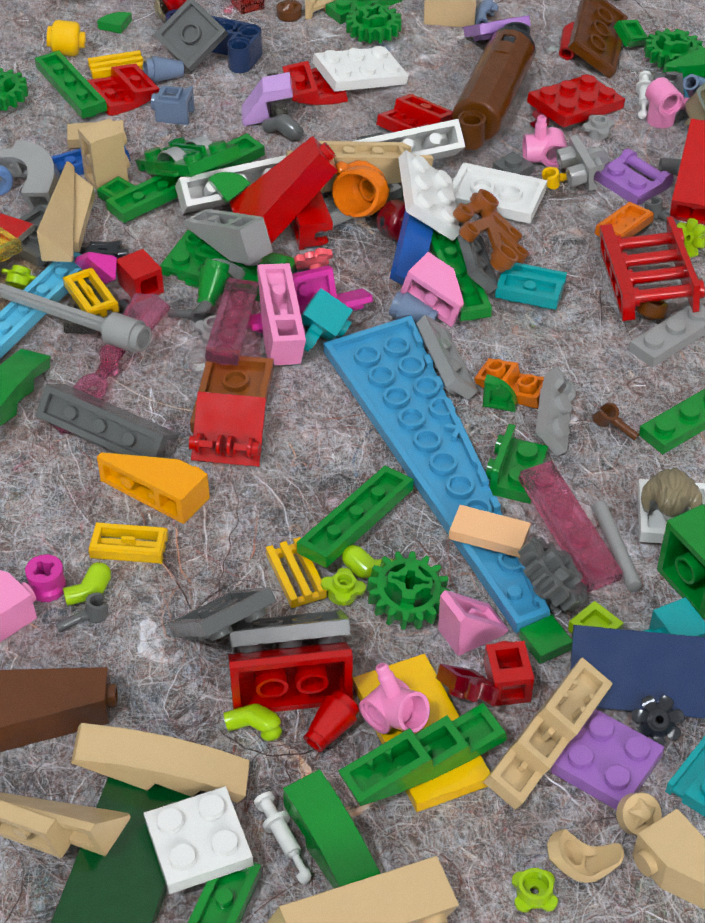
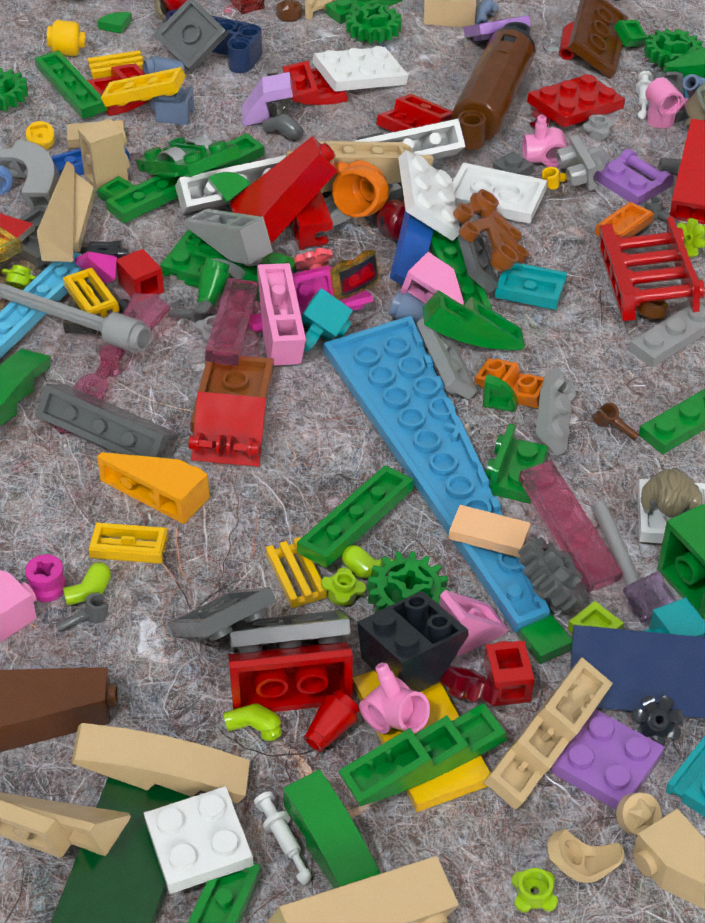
(41, 134): none -> yellow tile
(143, 87): none -> yellow plate
(355, 275): none -> slope
(413, 639): none -> black slope
(471, 323): none -> green slope
(647, 595): none -> clear purple tile

